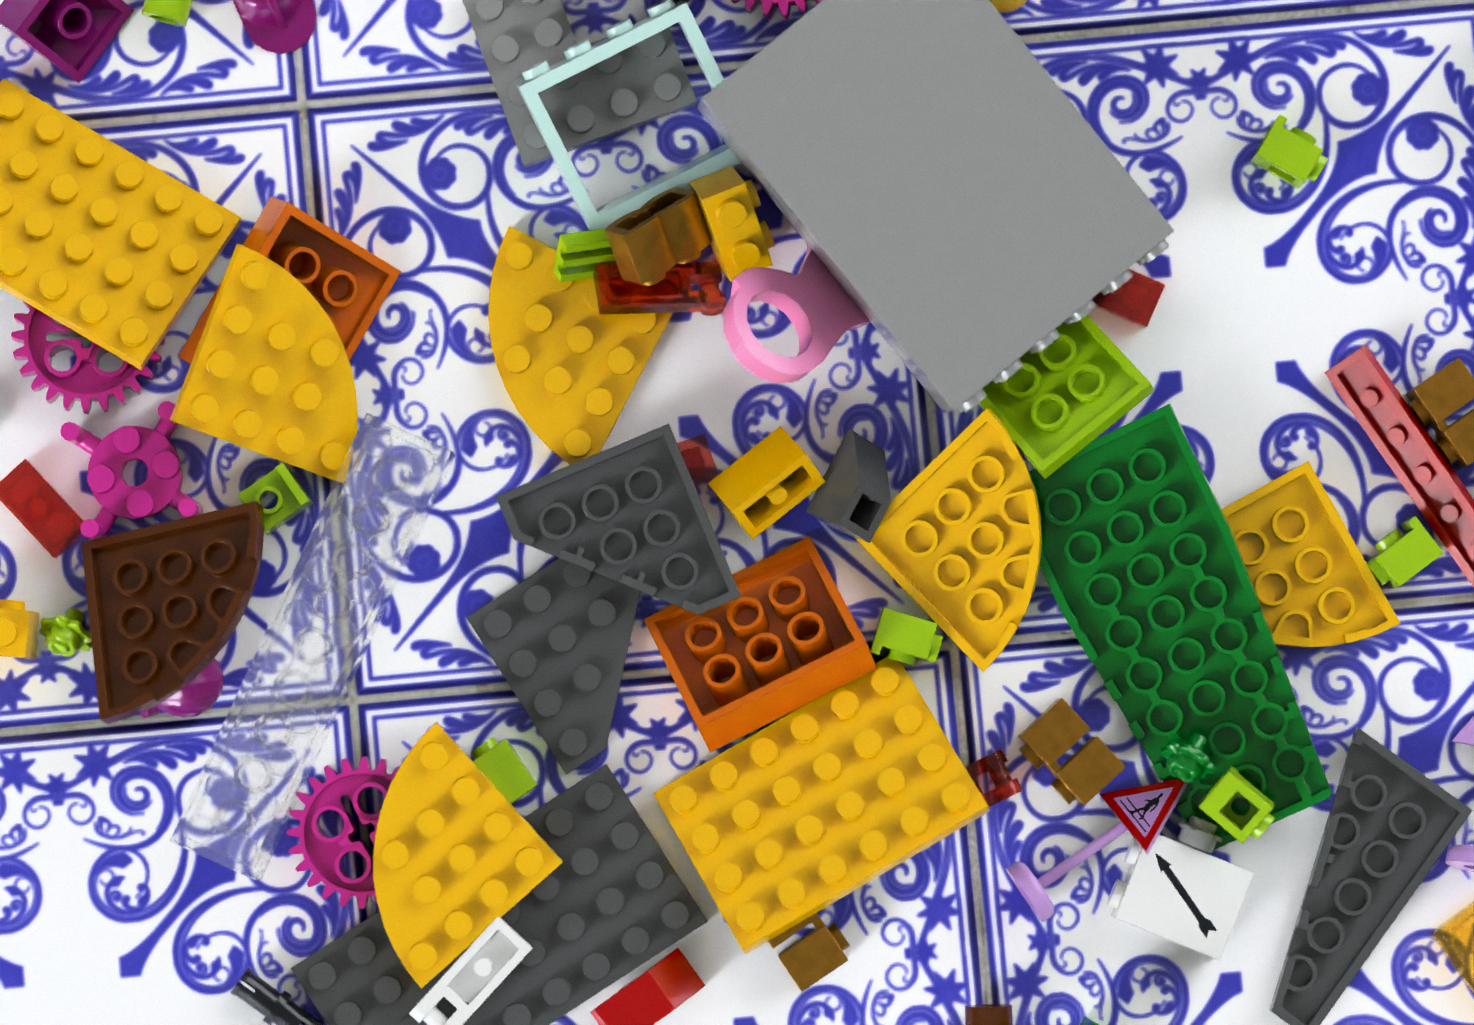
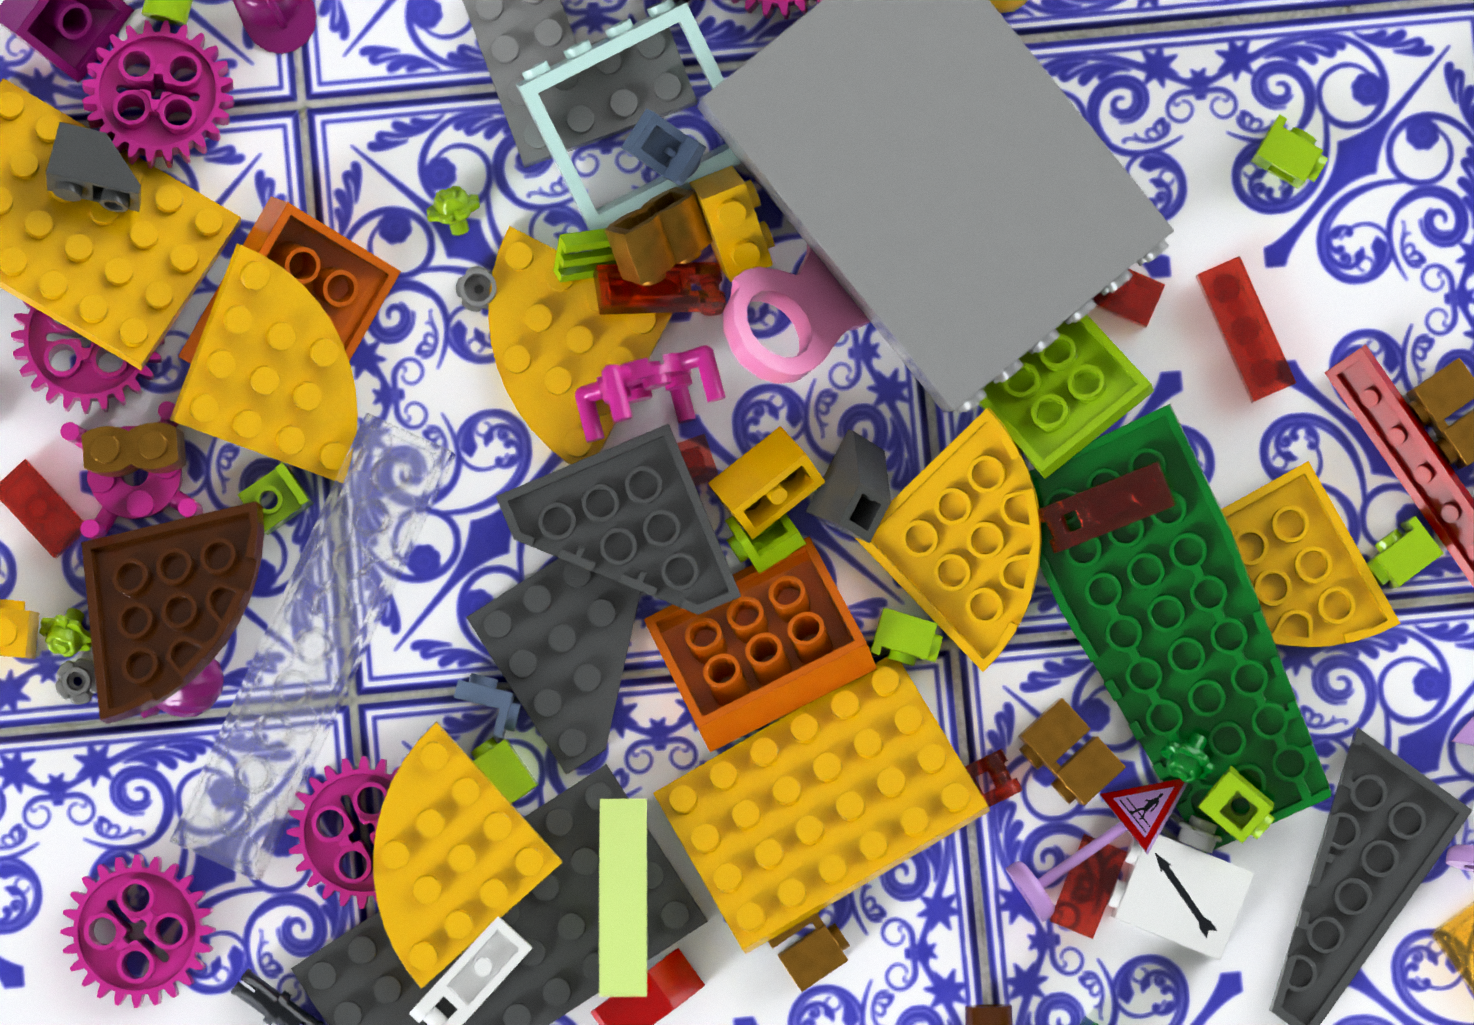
(65, 685): none -> light grey plate
(91, 168): none -> dark grey slope
(109, 961): none -> dark pink gear
(119, 452): none -> pearl gold brick
(164, 55): none -> dark pink gear
(453, 208): none -> lime plant
(465, 288): none -> light grey plate
(484, 692): none -> sand blue bracket
(623, 898): none -> yellowish green slope
(635, 380): none -> dark pink plate
(664, 148): none -> sand blue bracket
(769, 546): none -> lime bracket
(1088, 890): none -> clear red plate
(1108, 506): none -> clear red plate
(1245, 329): none -> clear red plate

